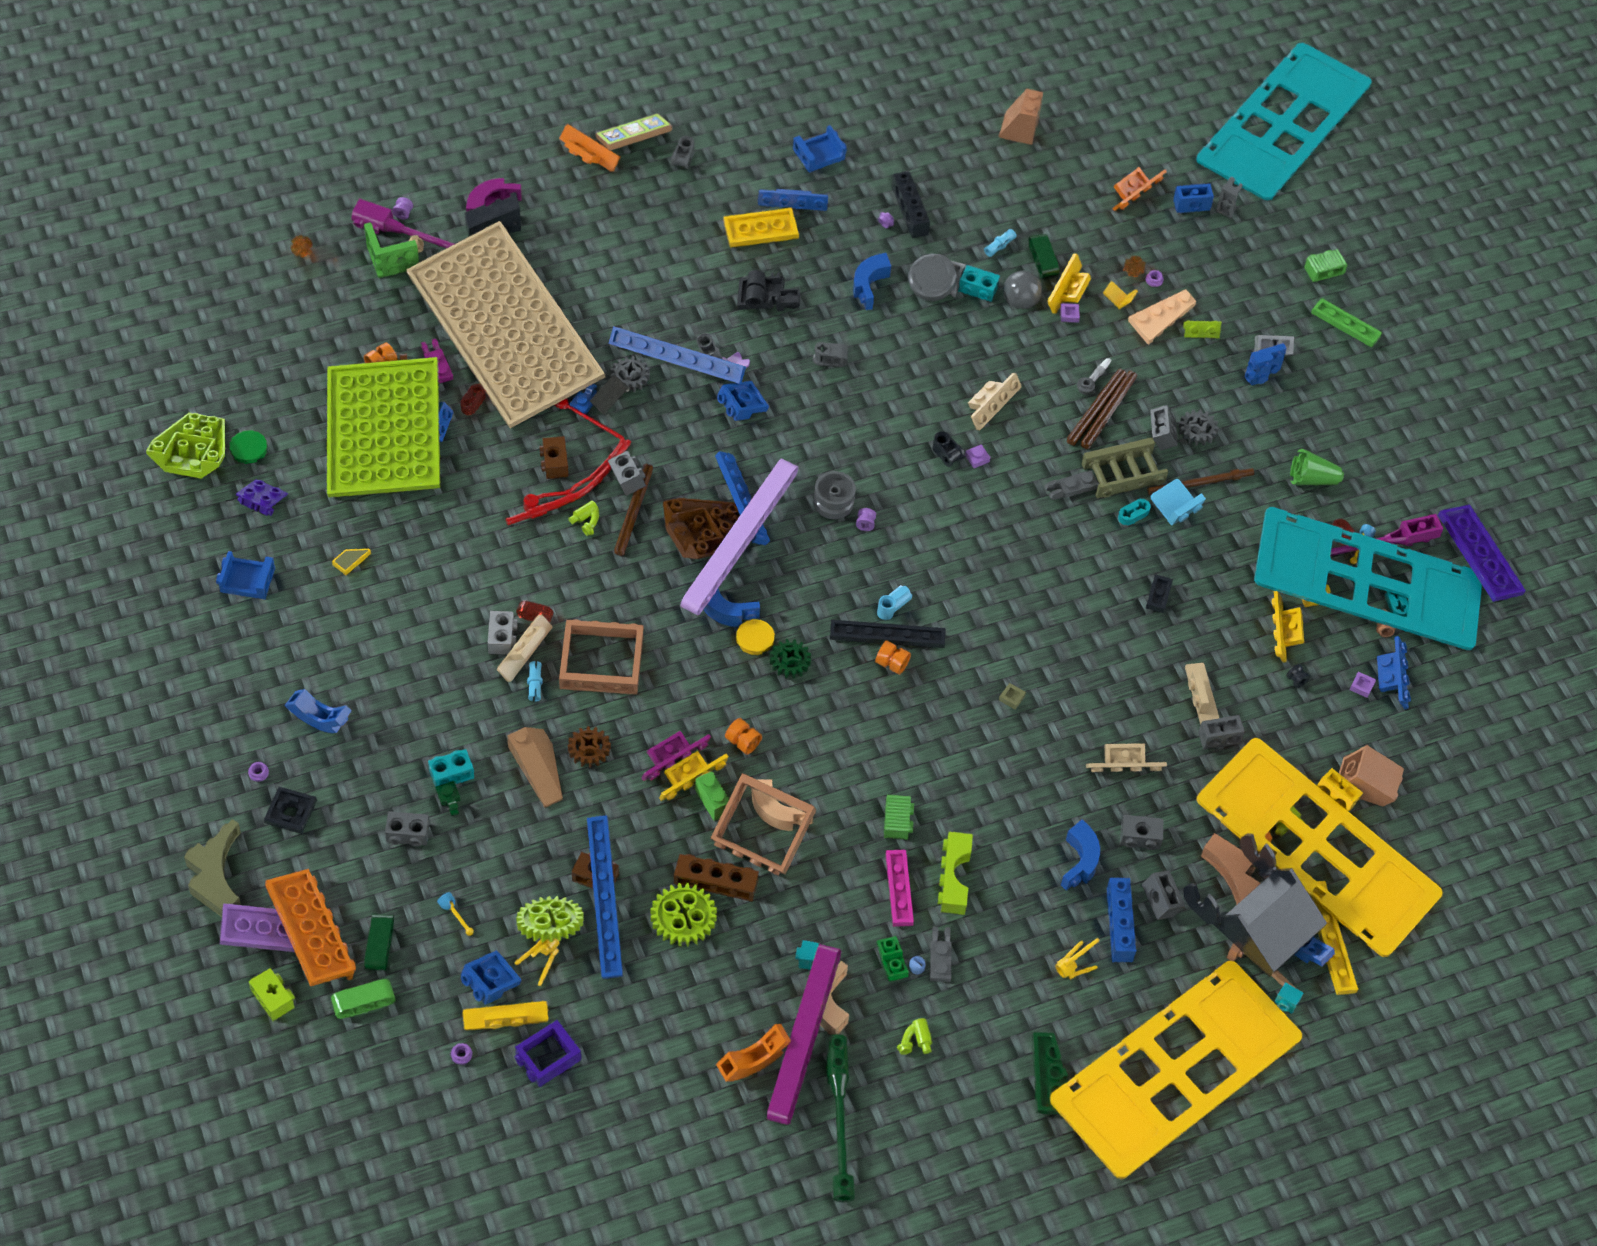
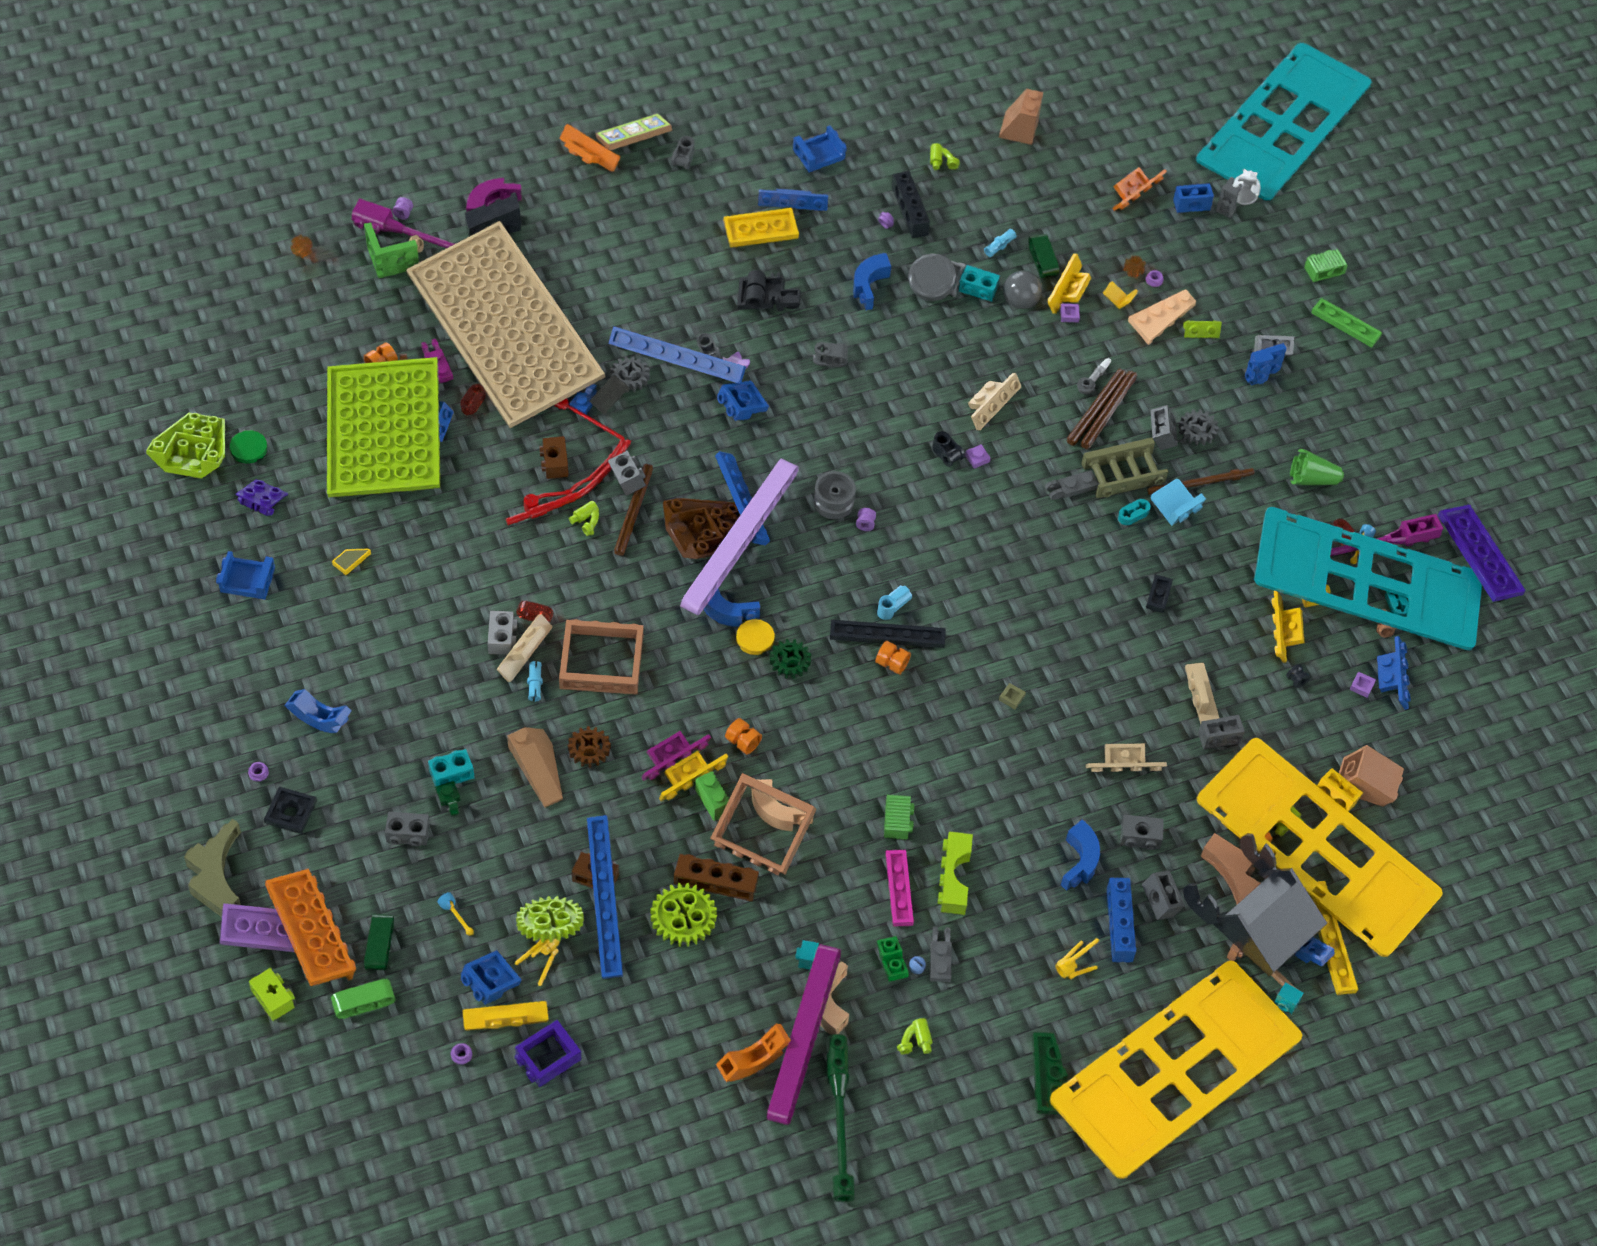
(936, 157): none -> lime plant
(1250, 187): none -> white helmet

